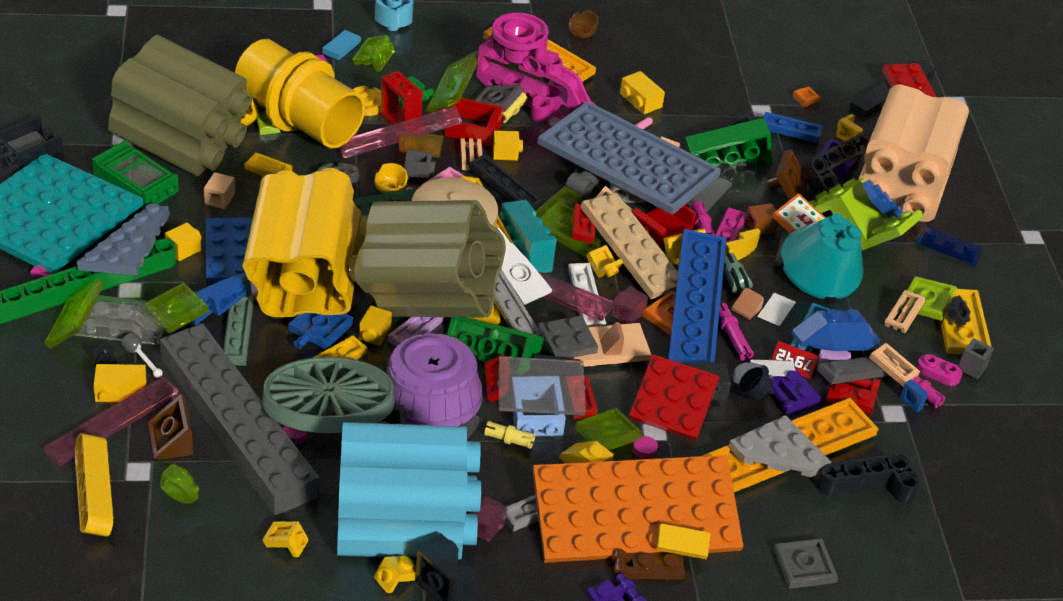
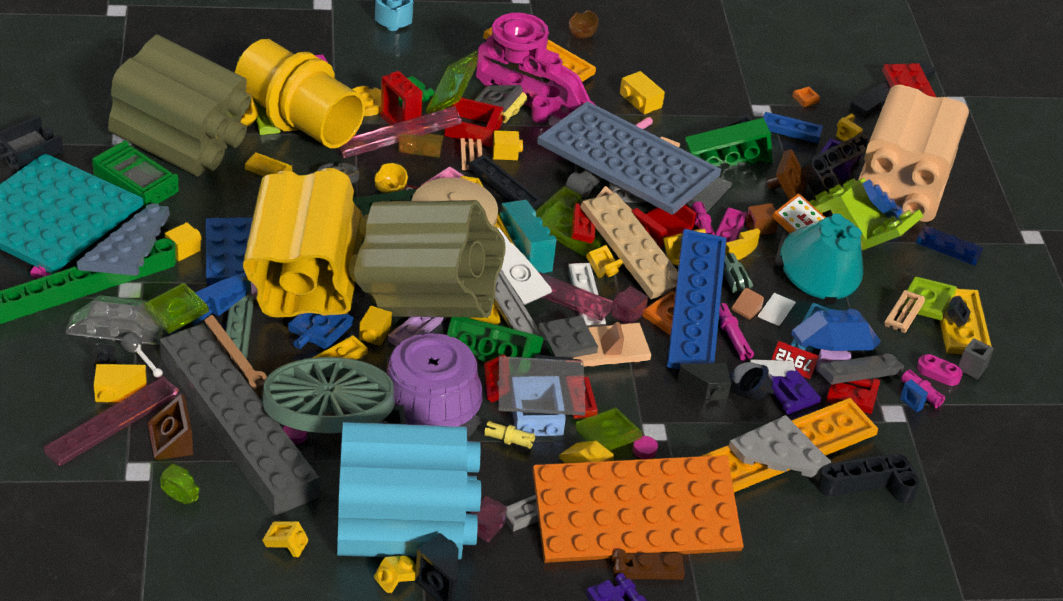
(74, 313): clear neon green tile -> none
(93, 485): yellow beam -> none
(219, 190): light nougat brick -> none
(236, 356): none -> medium nougat tile
(341, 45): dark azure tile -> none
(375, 51): clear neon green bracket -> none
(419, 164): dark grey brick -> none
(674, 397): red plate -> none
(683, 541): yellow tile -> none
(805, 563): dark grey tile -> none
(891, 364): light nougat tile -> none

